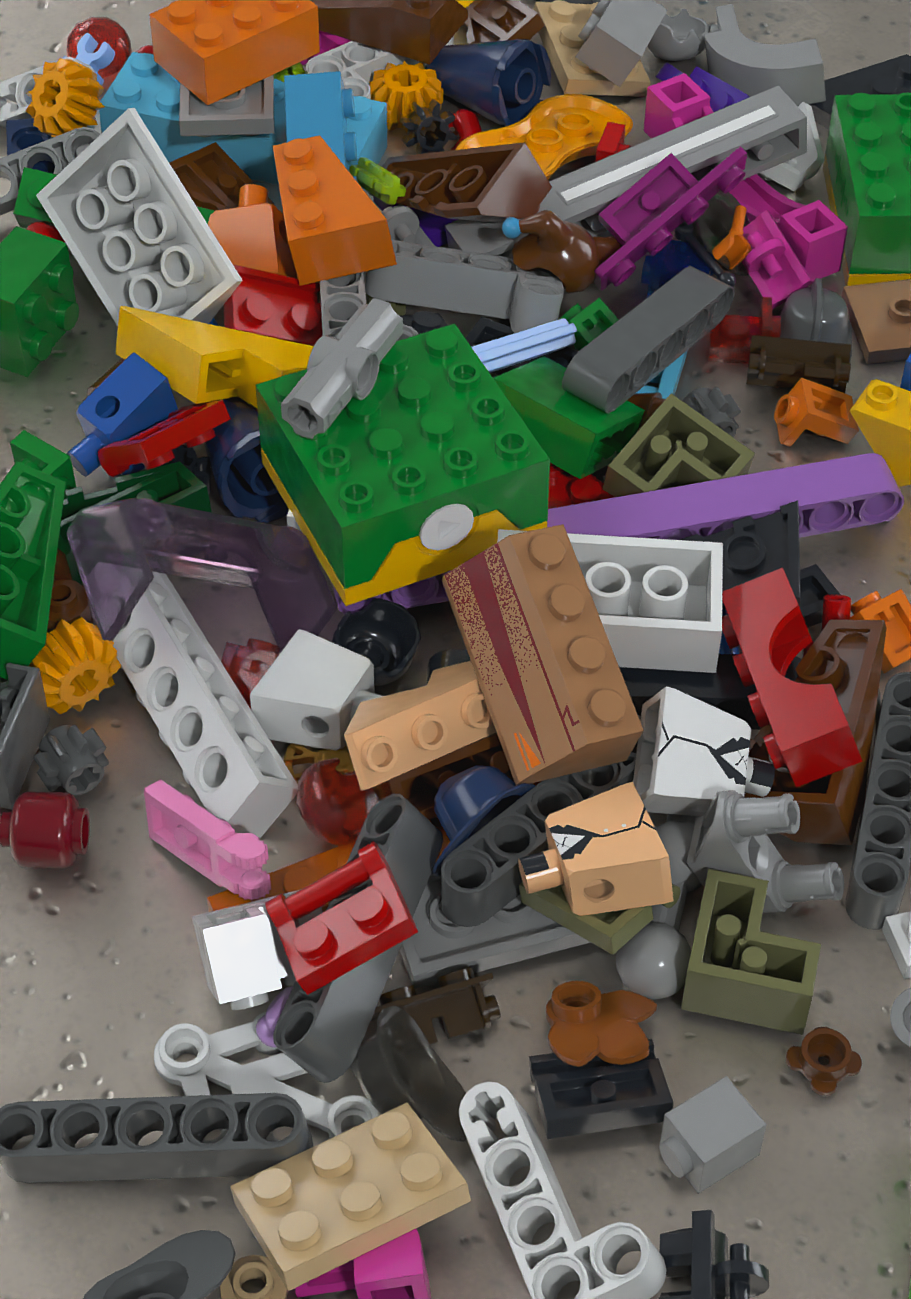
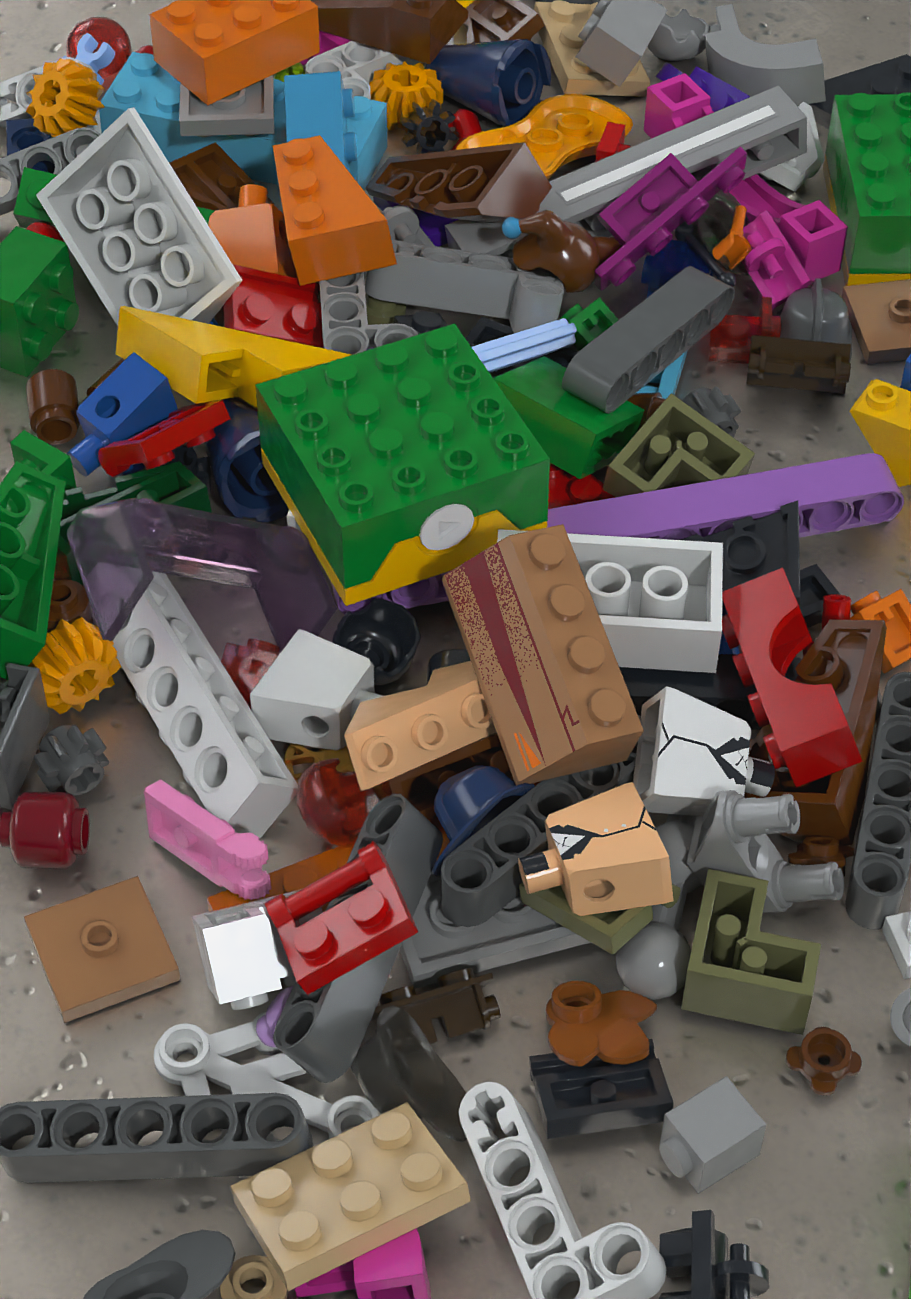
(53, 406): none -> reddish brown brick
(101, 949): none -> medium nougat plate
(342, 368): light grey piece -> none
(378, 180): lime axle -> none
(817, 410): orange bracket -> none
(821, 851): none -> reddish brown plate

